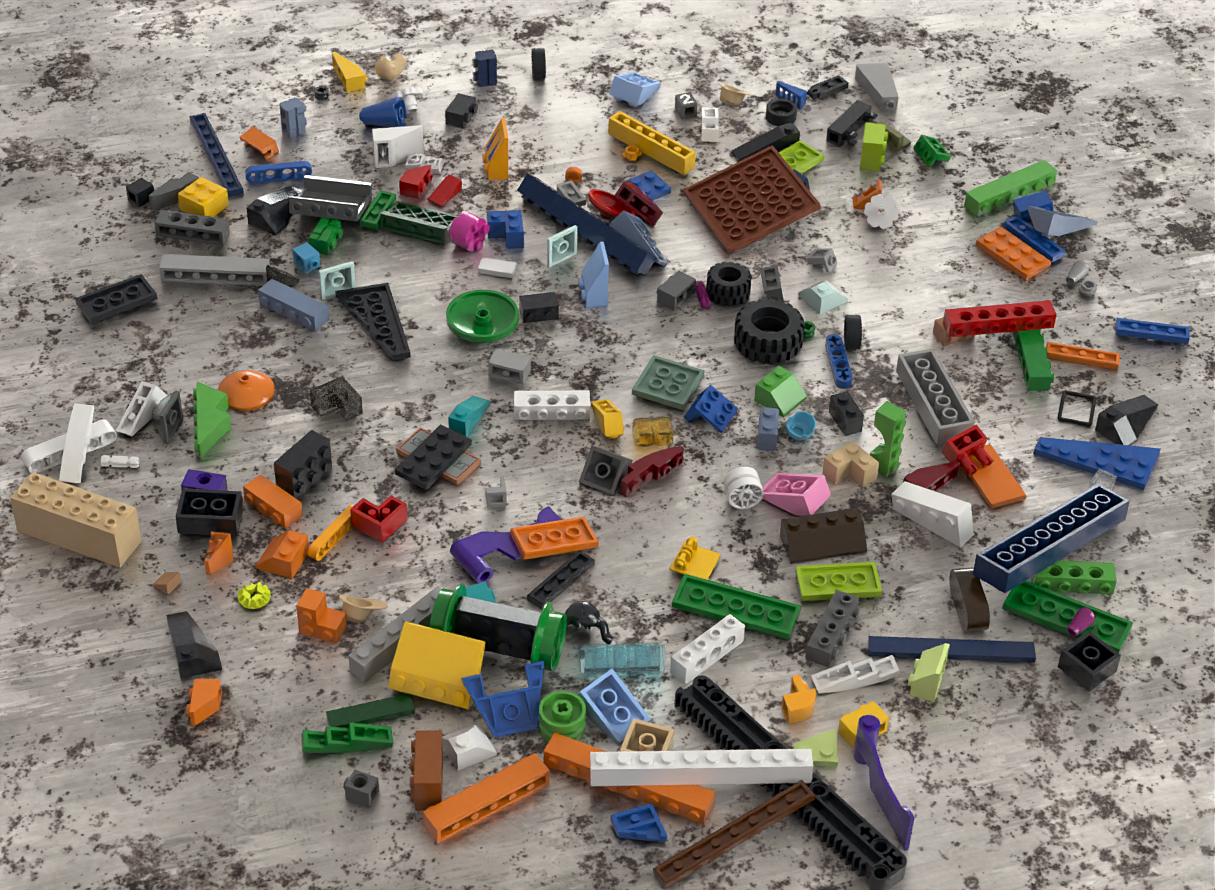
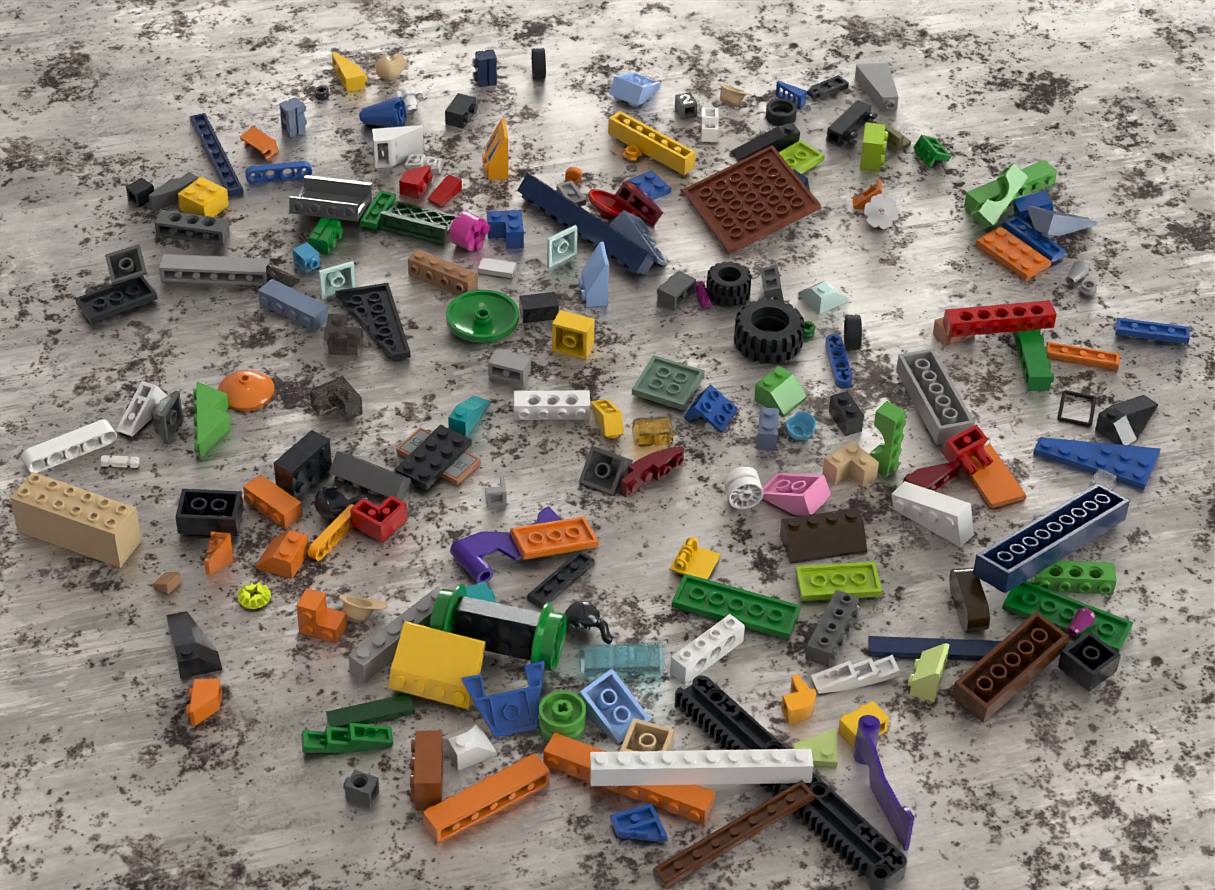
(76, 443): white slope -> none
(126, 264): none -> dark grey slope
(204, 480): dark purple brick -> none
(272, 210): black wedge -> none
(332, 503): none -> black piece
(340, 338): none -> clear smoke brick
(369, 475): none -> dark grey brick
(441, 273): none -> medium nougat brick
(573, 334): none -> yellow brick
(823, 256): light grey bracket -> none
(1009, 666): none -> reddish brown brick
(1010, 182): none -> arch

